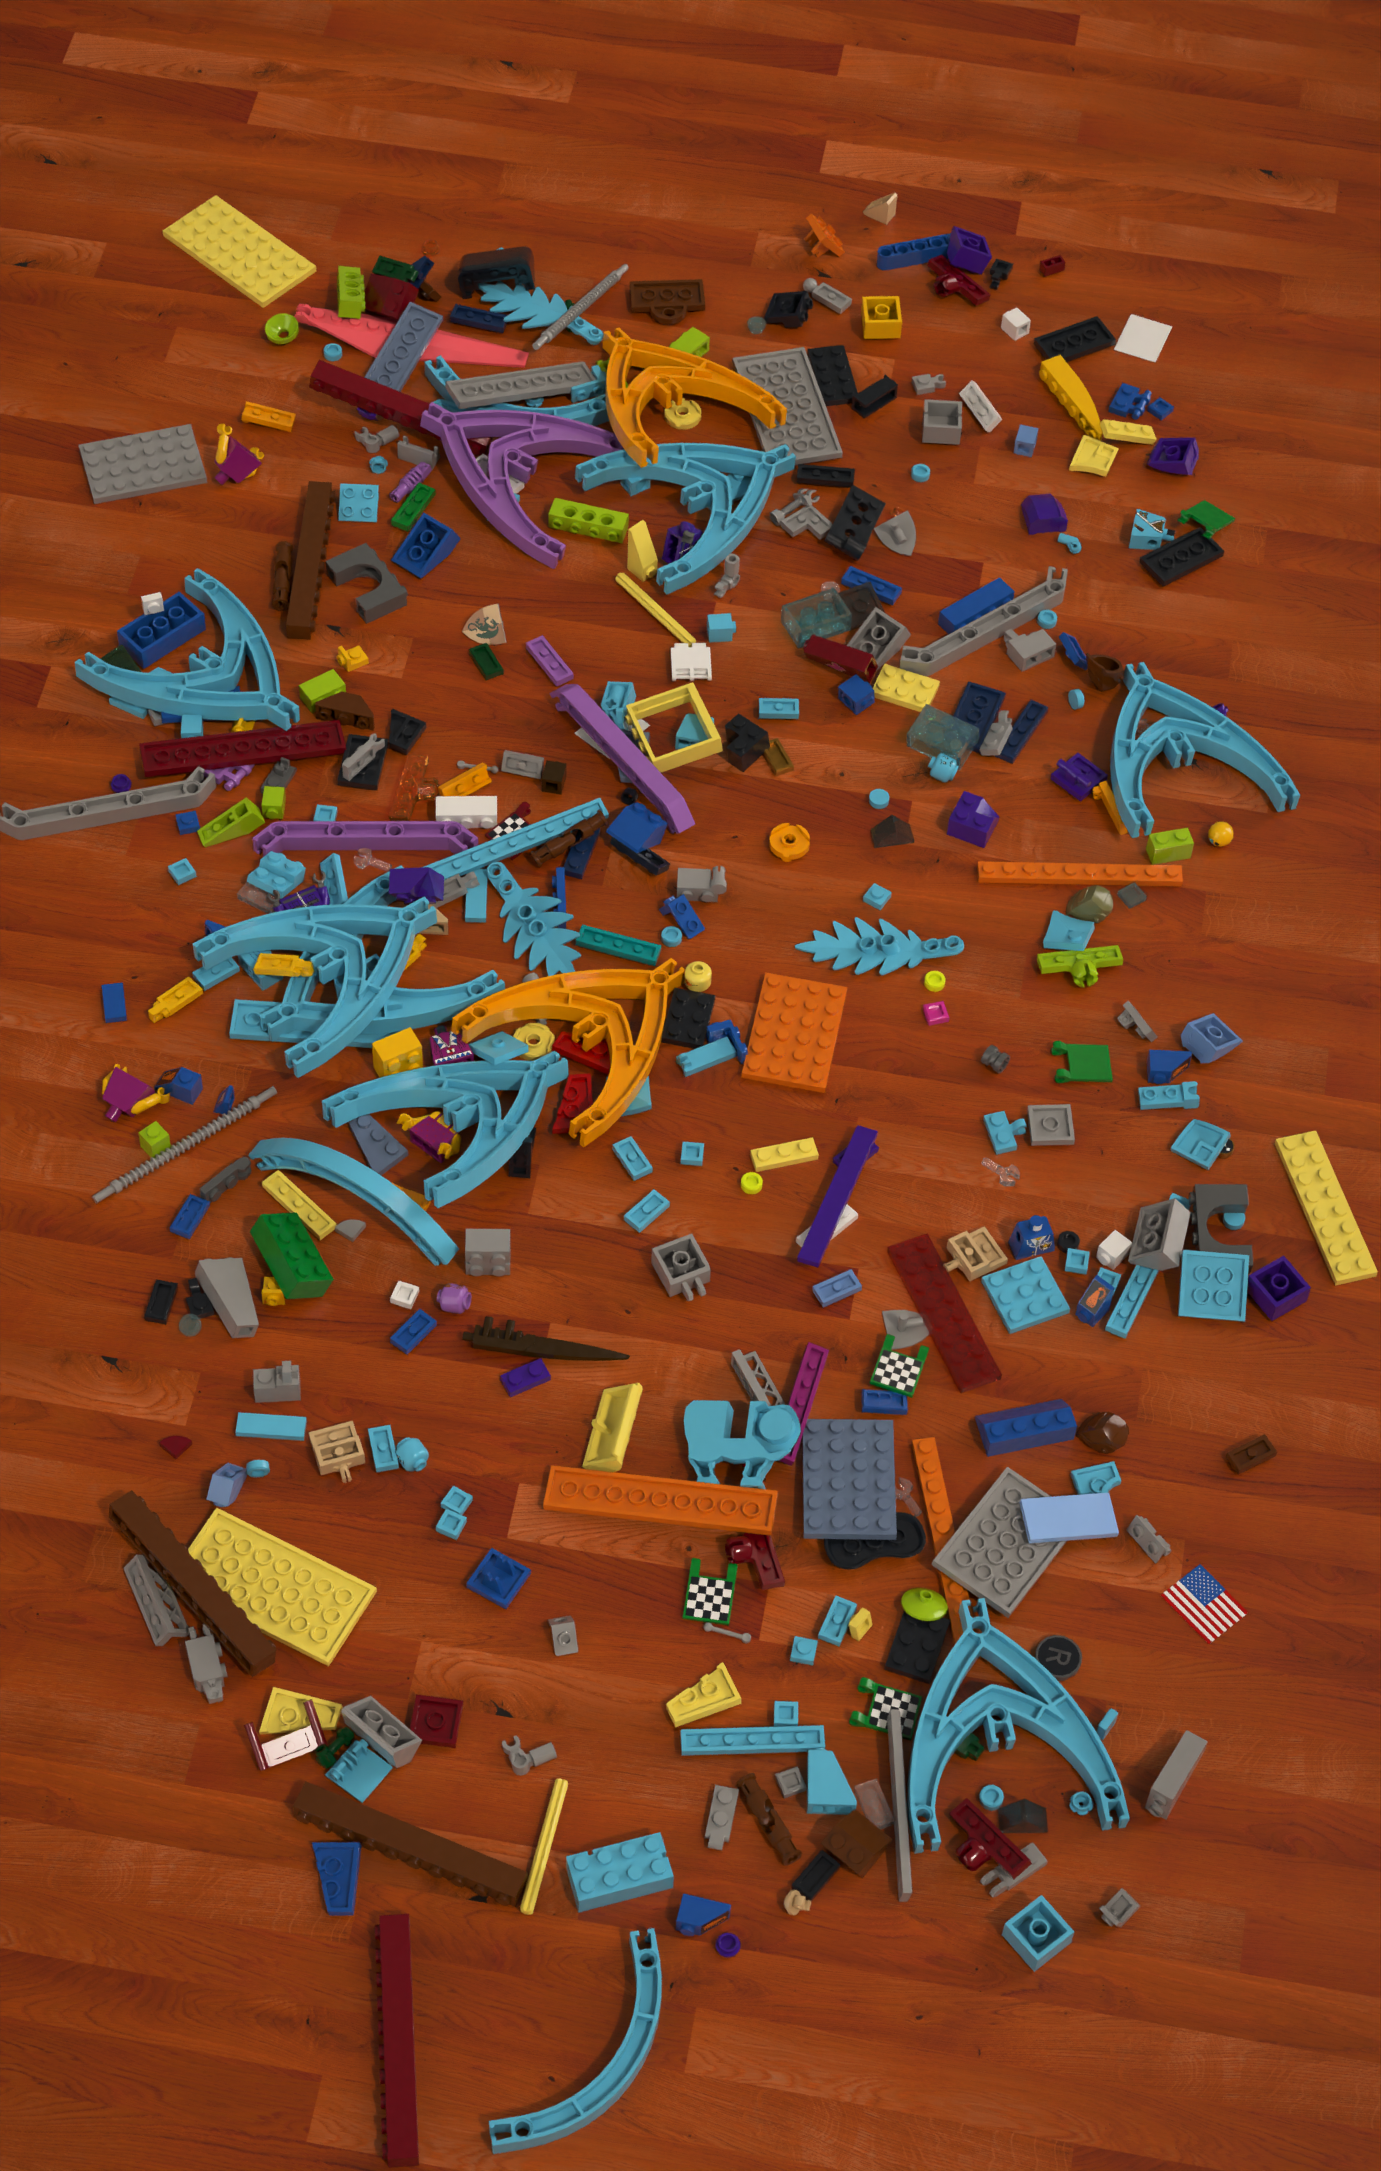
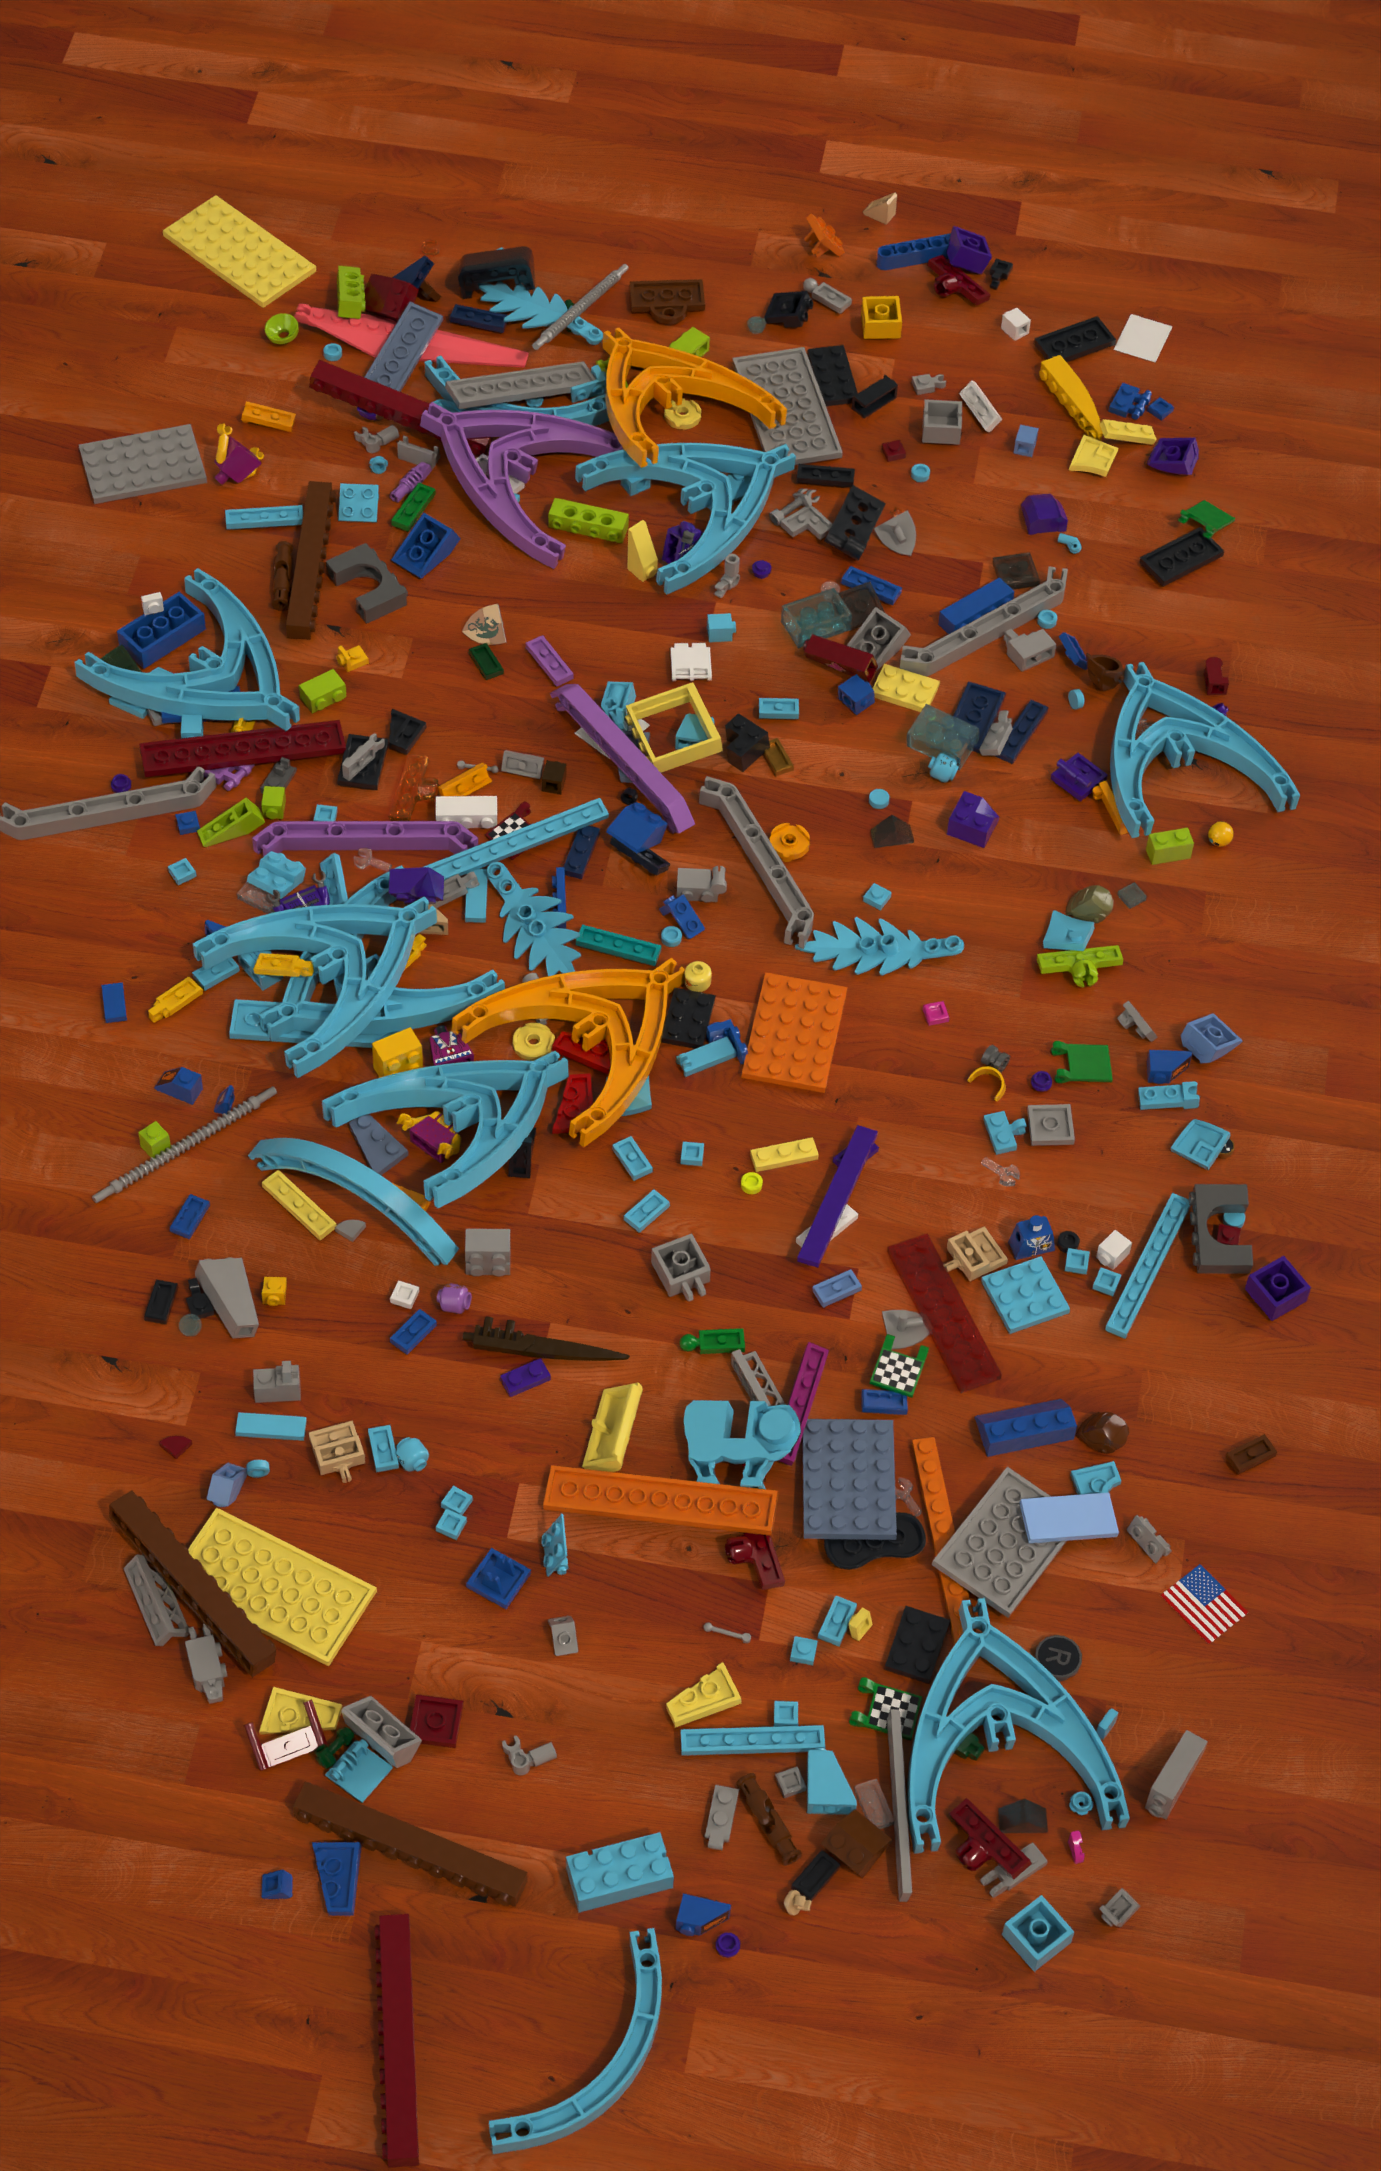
(129, 1094): magenta torso -> none
(226, 1179): dark grey hinge -> none
(264, 517): none -> medium azure plate
(277, 1885): none -> blue slope
(291, 1255): green brick -> none
(347, 708): reddish brown slope -> none
(395, 269): dark green hinge -> none
(498, 1048): medium azure plate -> none
(544, 1846): light yellow axle -> none
(555, 1548): none -> medium azure hinge
(558, 845): reddish brown piece -> none
(658, 612): light yellow axle -> none
(709, 1597): flag -> none
(715, 1341): none -> green plate
(761, 569): none -> dark purple plate
(762, 855): none -> light grey piece
(893, 450): none -> dark red plate
(924, 1604): lime dish -> none
(934, 981): neon yellow tile -> none
(990, 1070): none -> yellow helmet
(991, 1797): medium azure tile -> none
(1016, 570): none -> clear smoke plate
(1041, 1081): none -> dark purple plate
(1052, 265): dark red piece -> none
(1074, 1844): none -> dark pink tile
(1079, 873): orange plate -> none
(1095, 1301): slope -> none
(1149, 531): medium azure torso -> none
(1160, 1235): light grey slope -> none
(1213, 1285): medium azure plate -> none
(1214, 681): none -> dark red leg
(1228, 1234): none -> dark red plate
(1326, 1208): light yellow plate -> none

